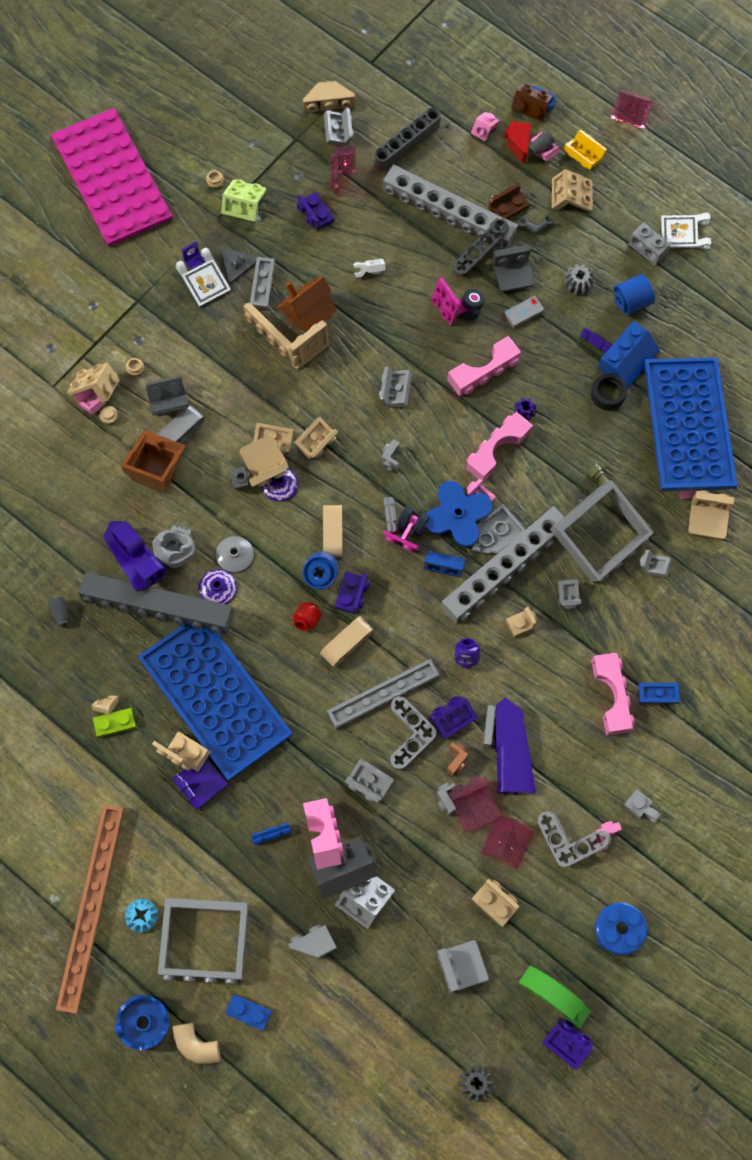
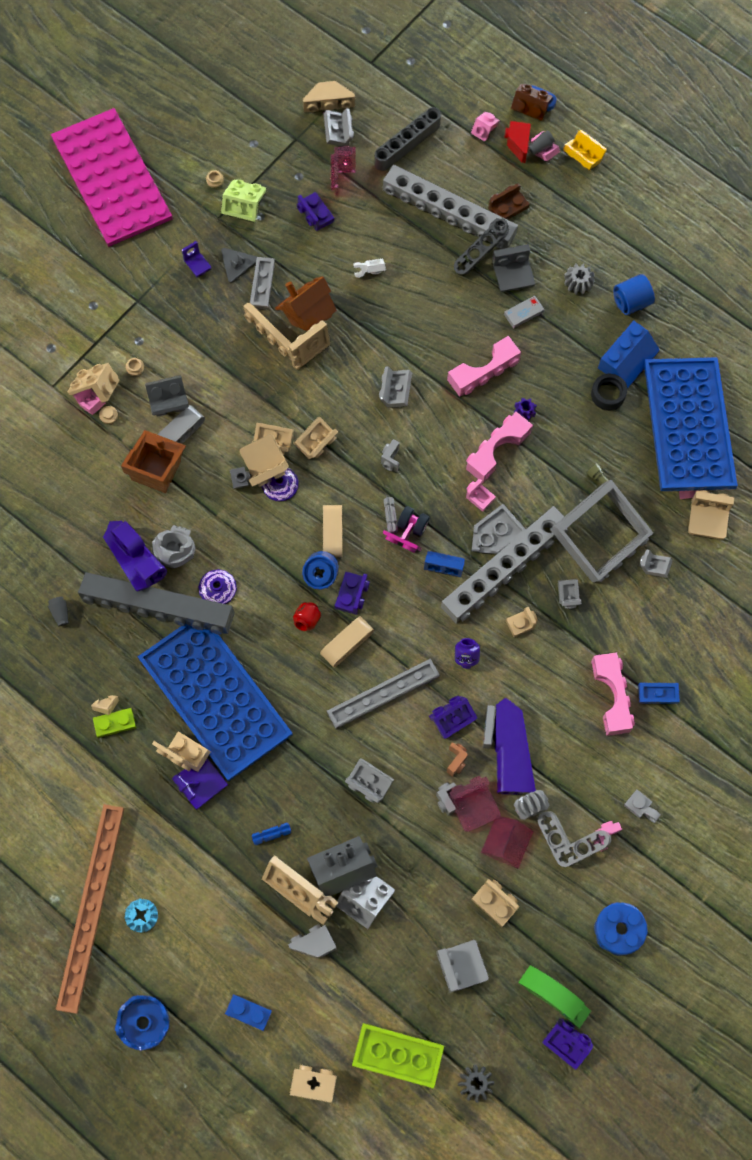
(192, 1048): tan cylinder -> none
(203, 905): light grey window -> none
(205, 280): white flag -> none
(237, 562): light grey dish -> none
(298, 890): none -> tan tile
(302, 1089): none -> tan brick
(325, 846): bright pink arch -> none
(398, 1055): none -> lime plate
(417, 736): light grey beam -> none
(450, 306): dark pink plate -> none
(461, 526): blue plant -> none
(531, 804): none -> light grey gear
(535, 228): dark grey arm -> none
(571, 189): tan bracket -> none
(595, 340): dark purple axle -> none
(632, 108): clear pink slope -> none
(649, 244): light grey brick -> none
(682, 231): white flag -> none

